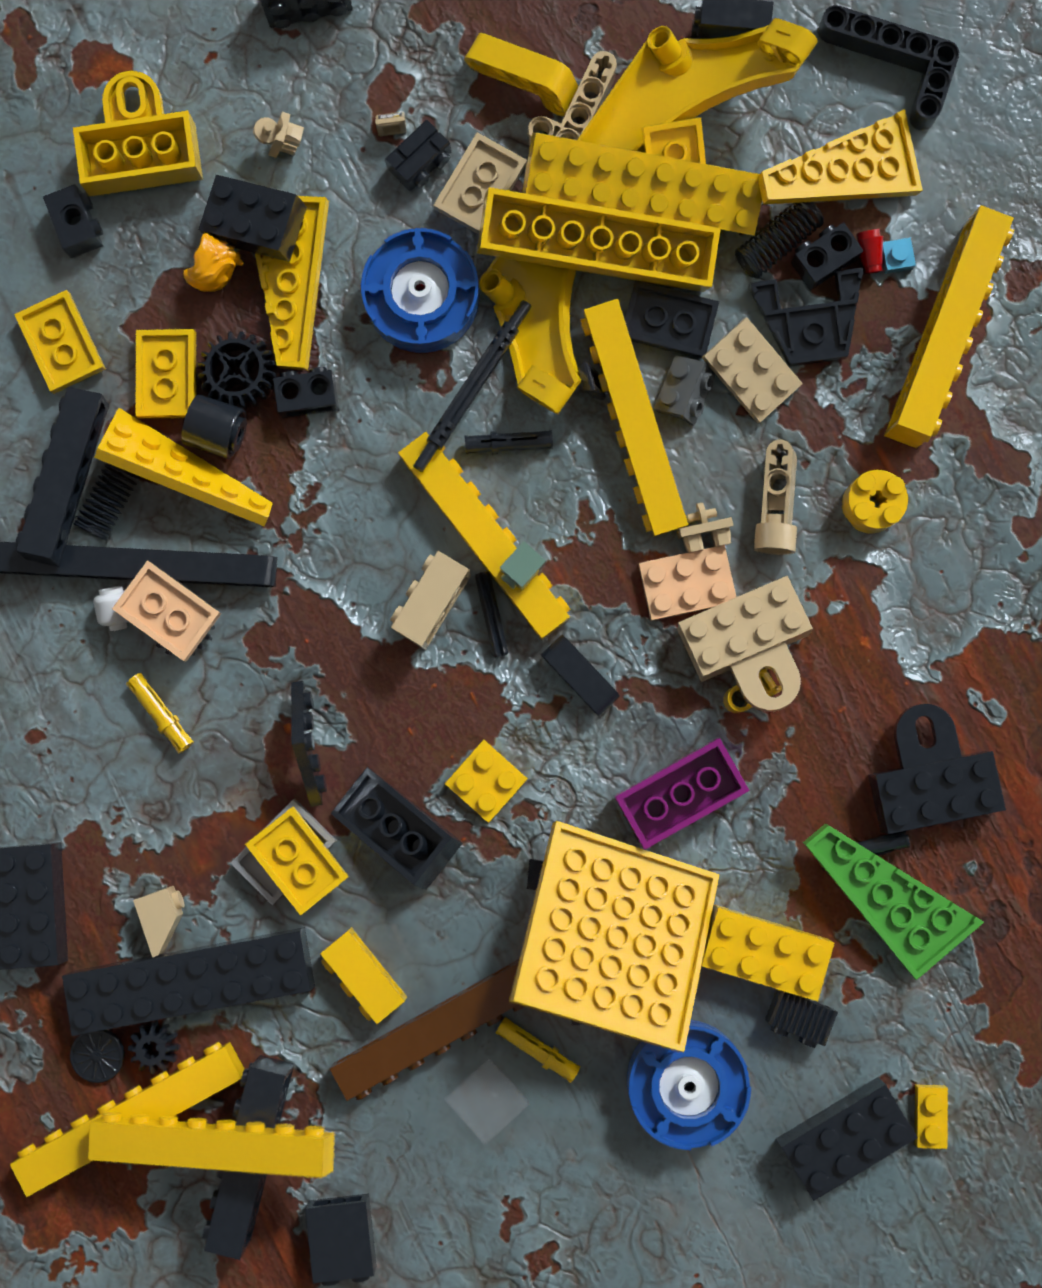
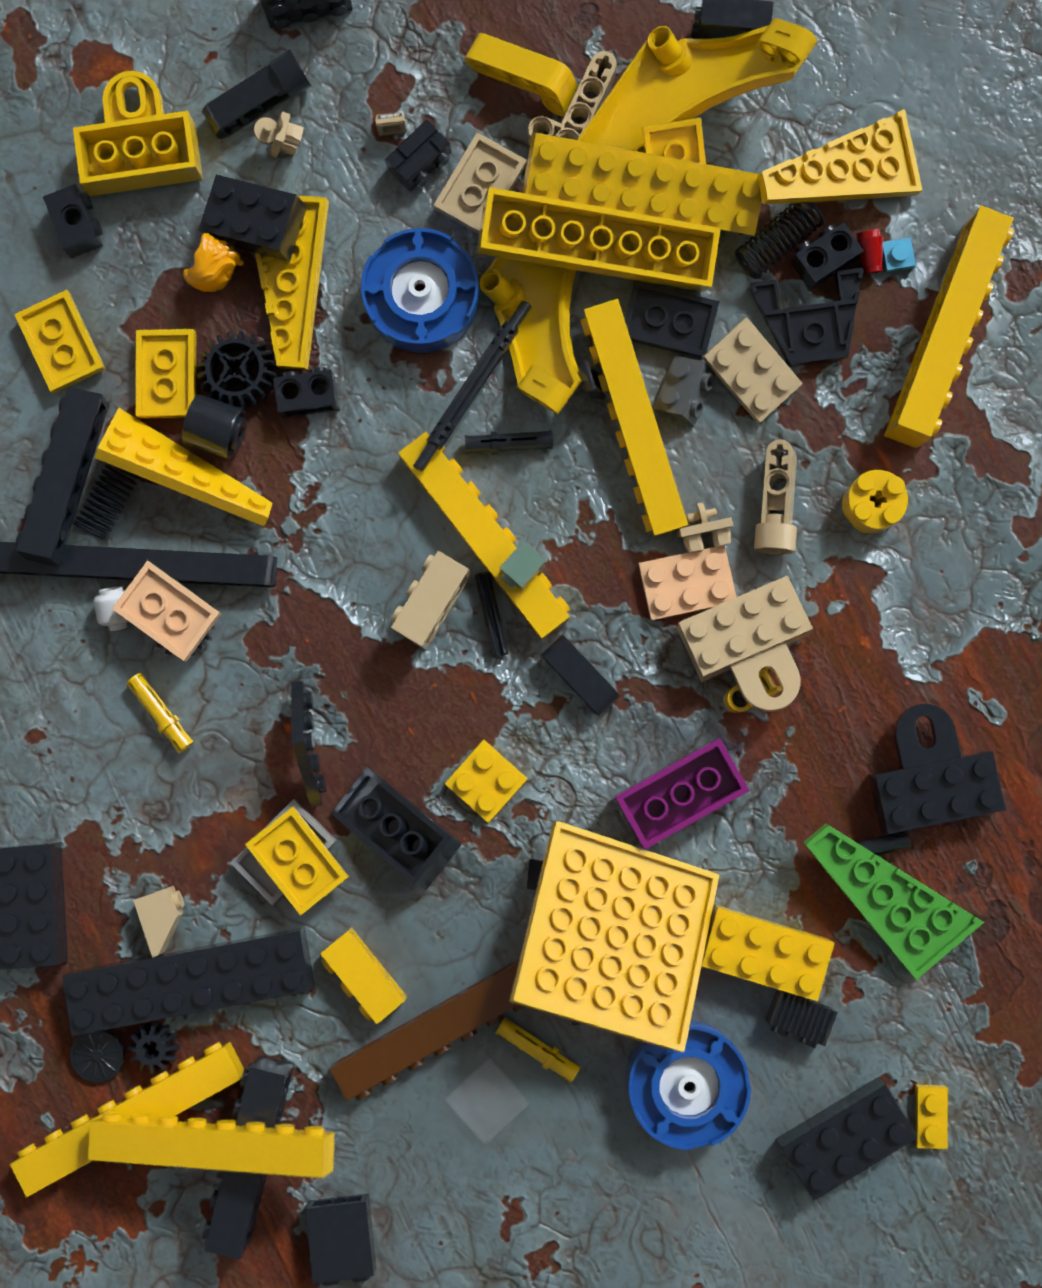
(256, 95): none -> black beam
(898, 54): black beam -> none

